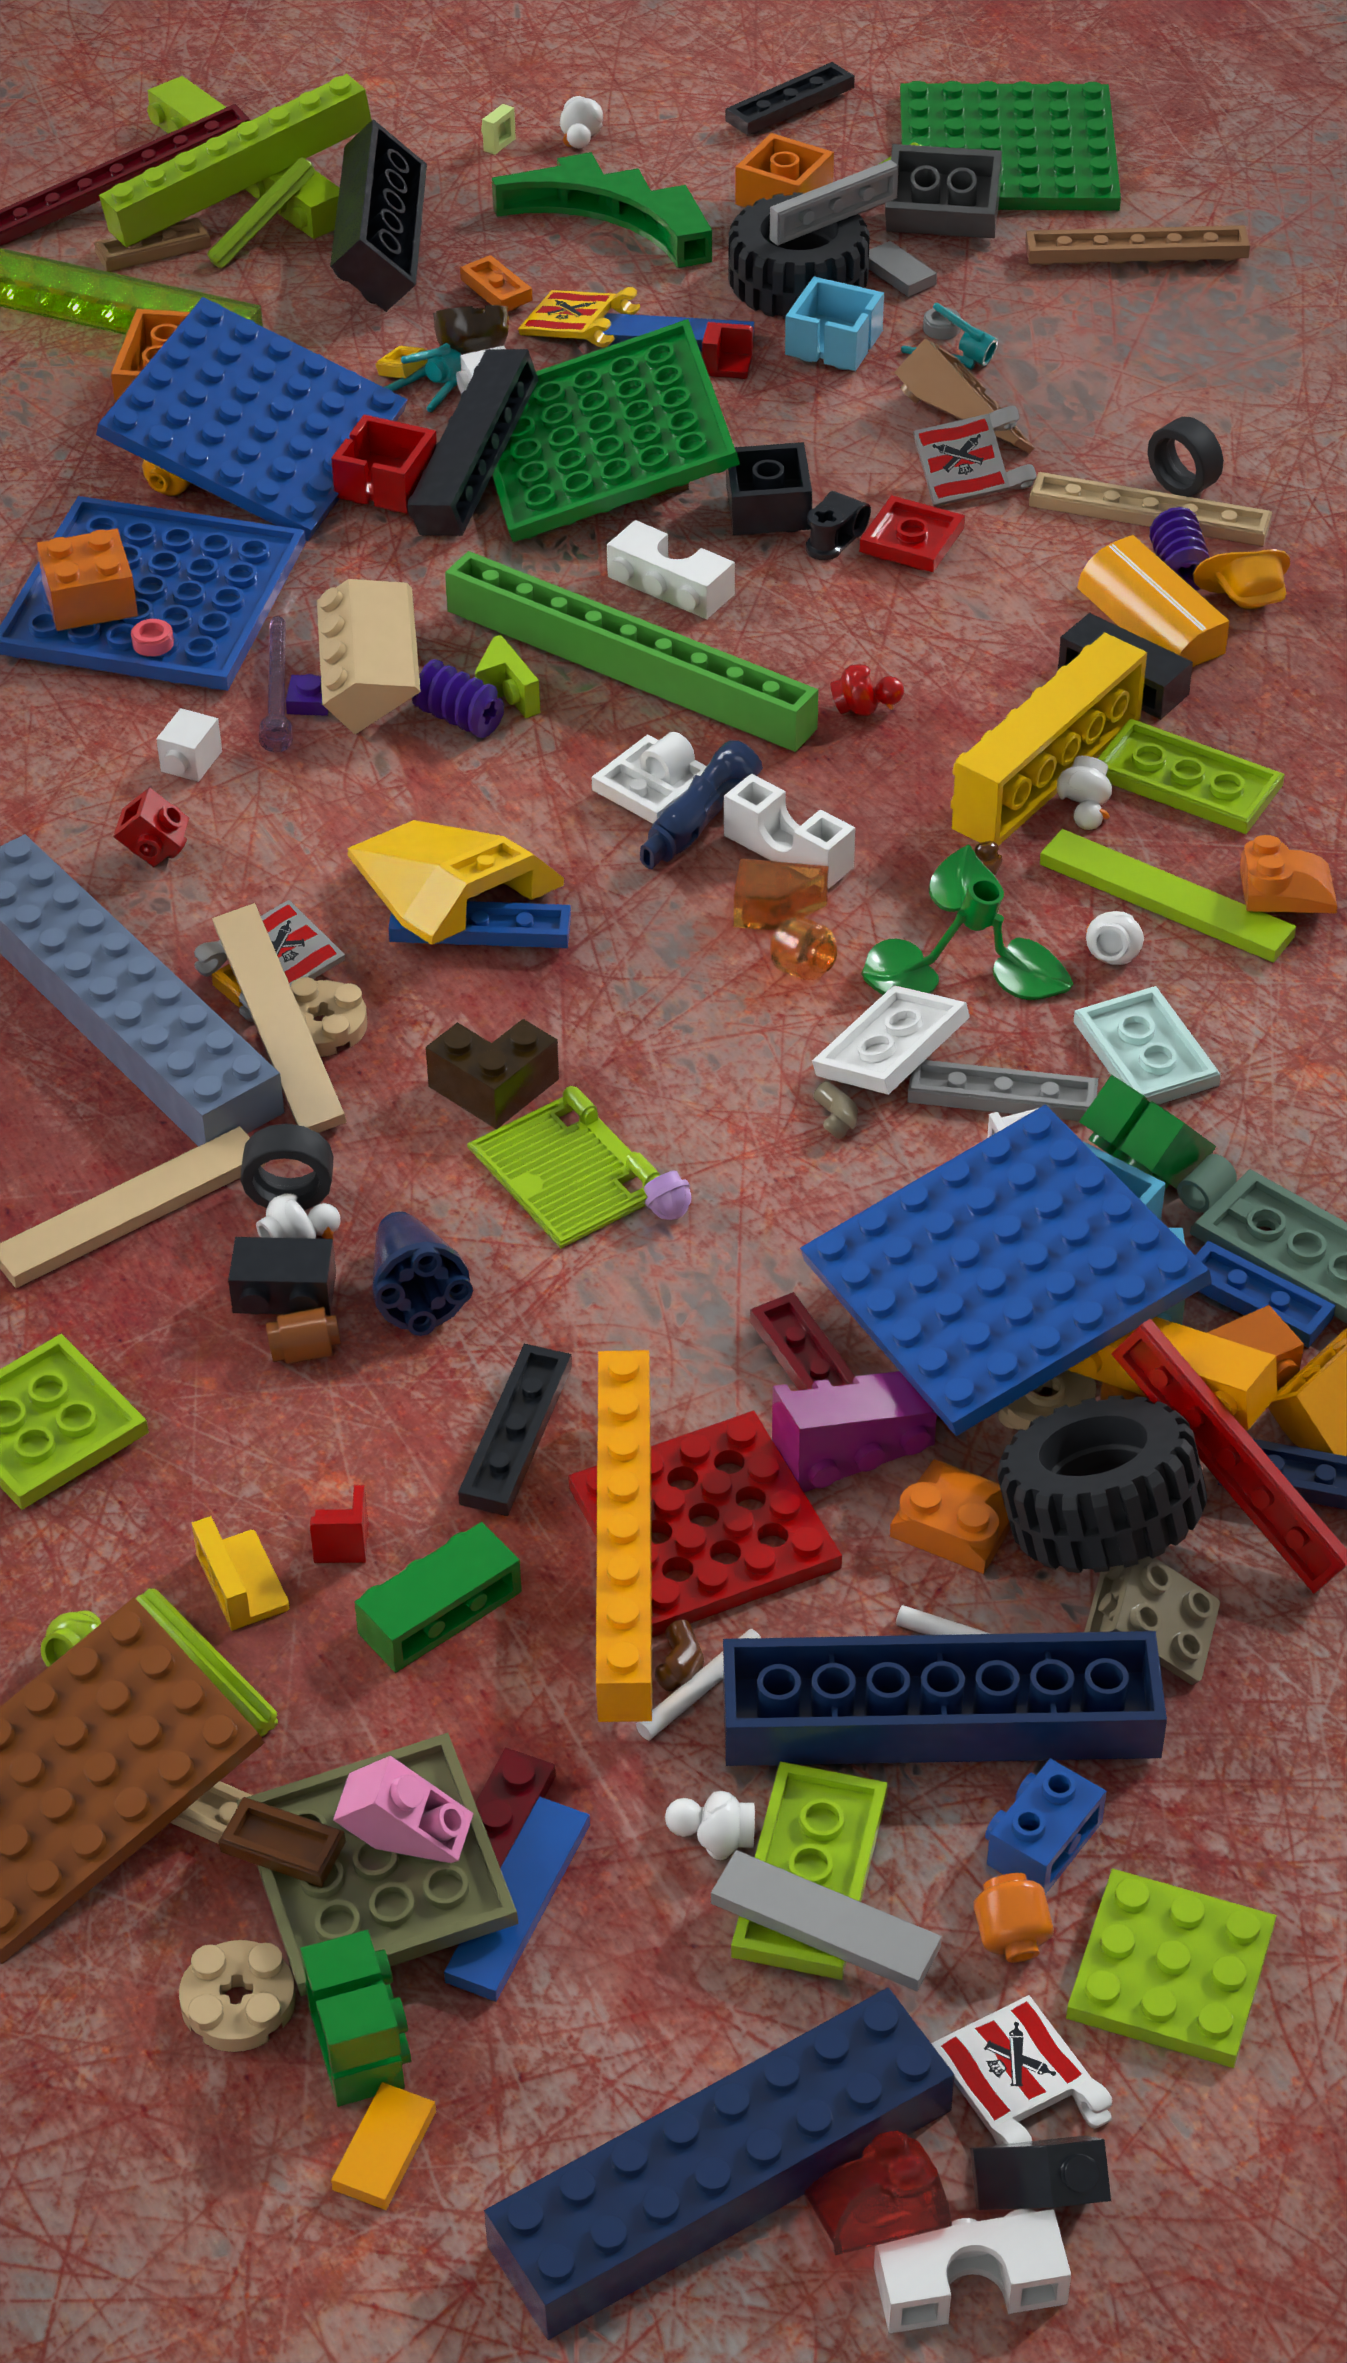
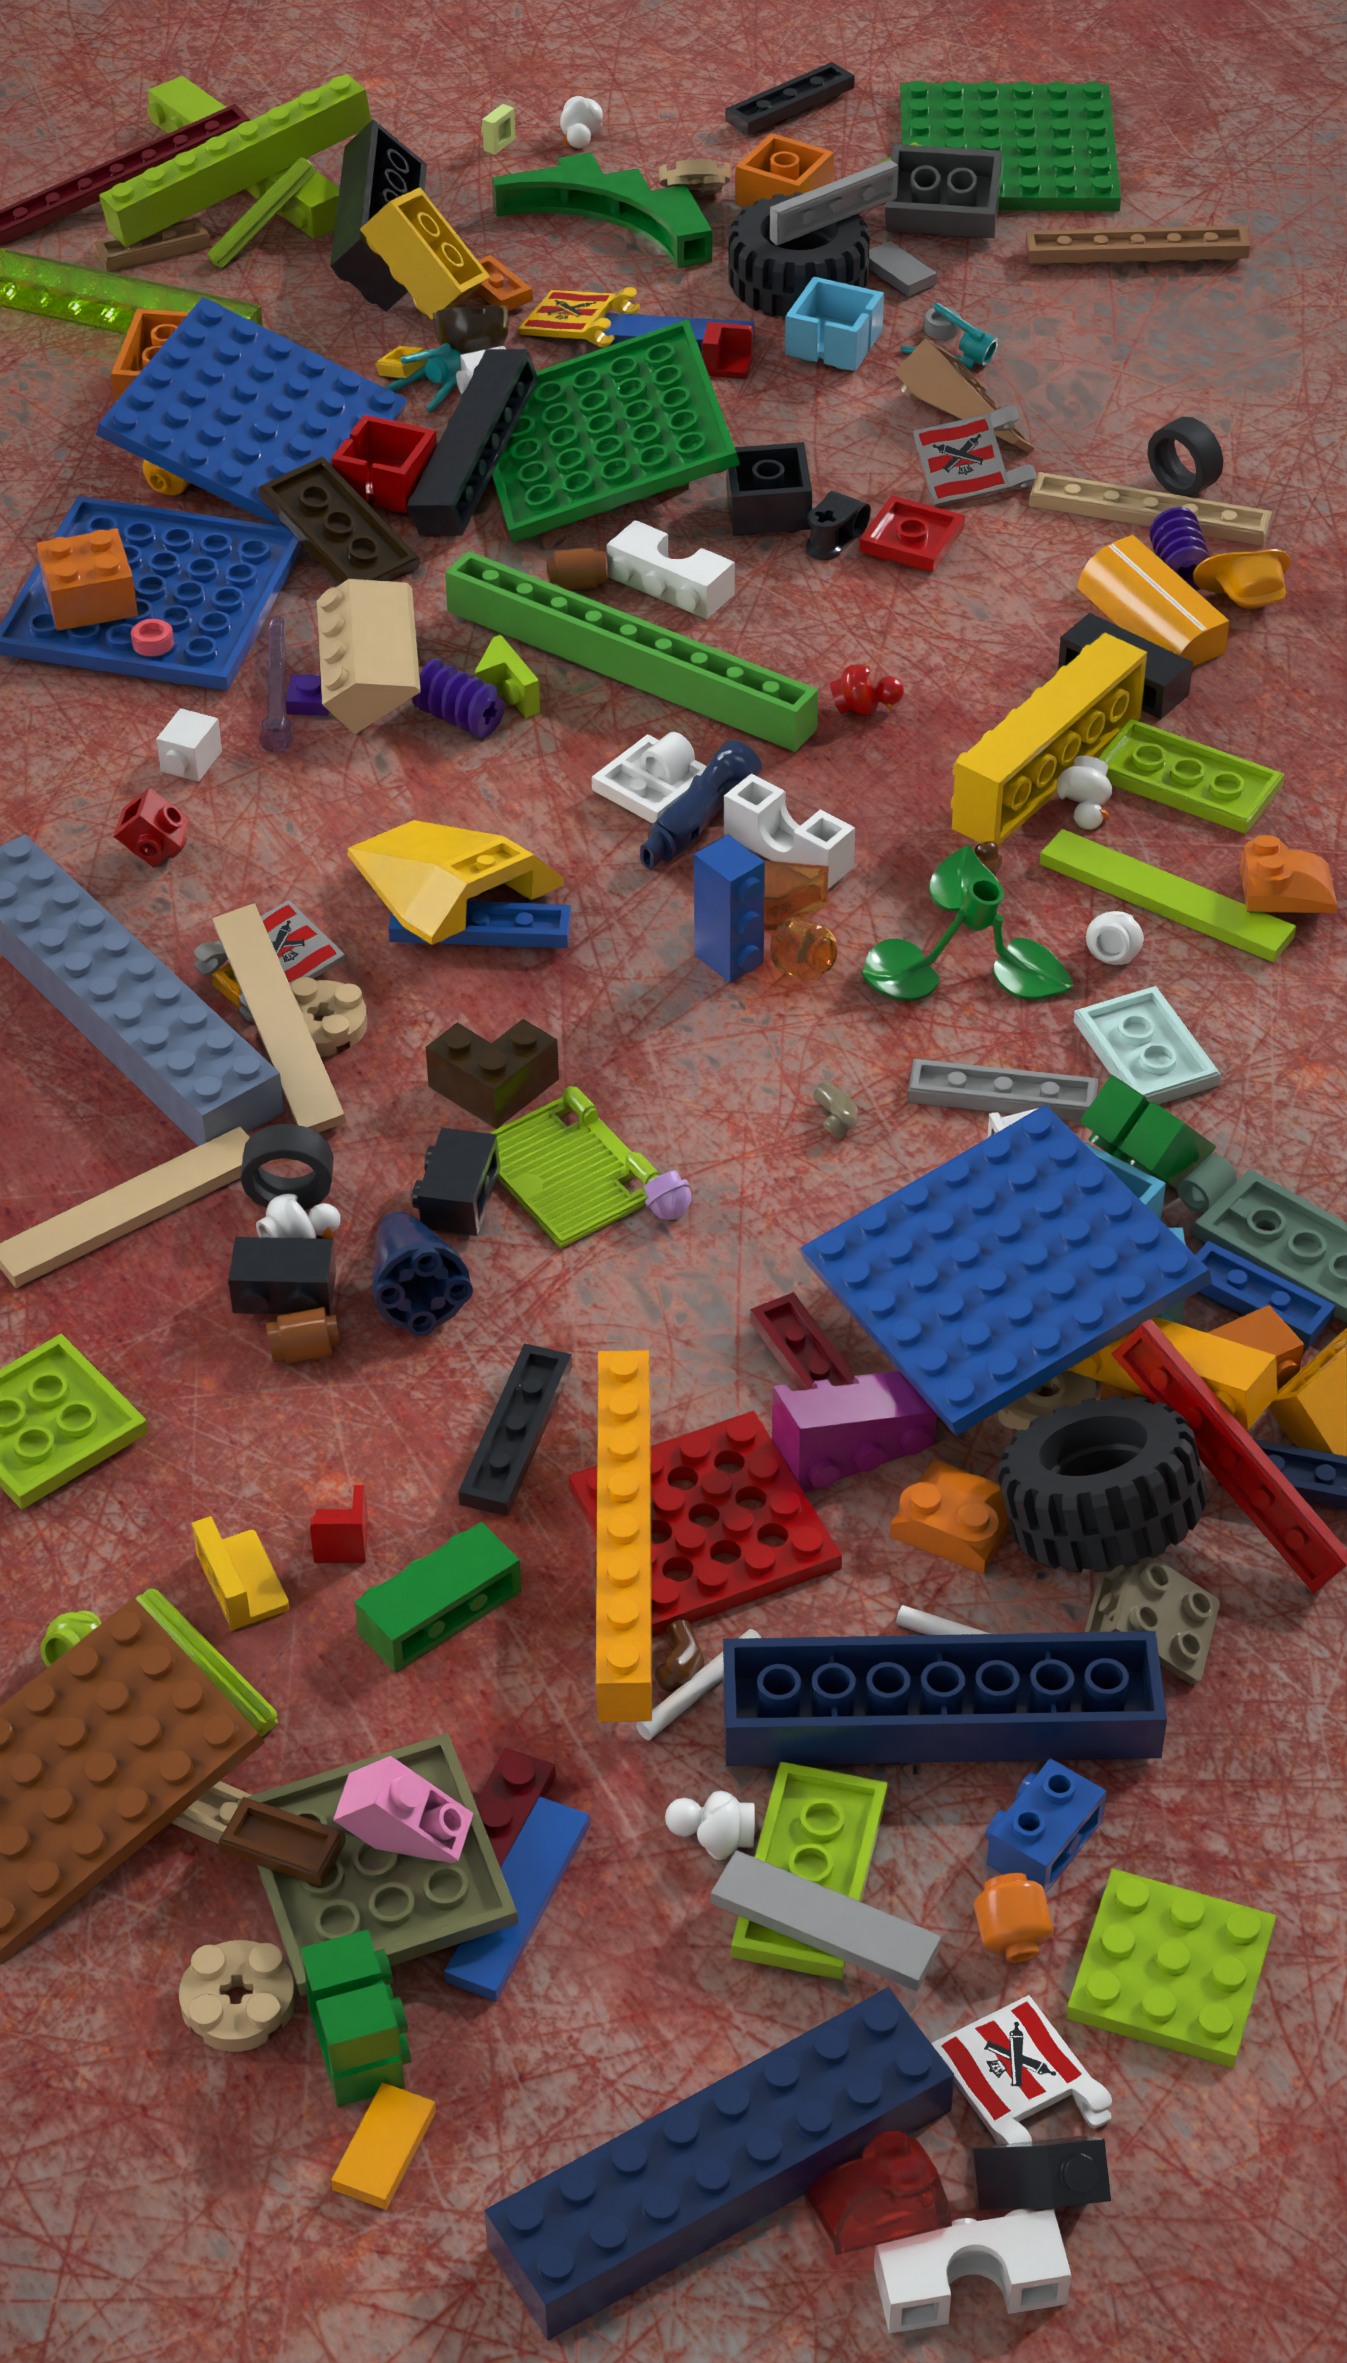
(337, 524): none -> dark brown tile
(424, 253): none -> yellow brick
(457, 1181): none -> black brick
(577, 569): none -> dark orange brick
(696, 175): none -> tan plate
(729, 908): none -> blue brick
(891, 1039): white plate -> none

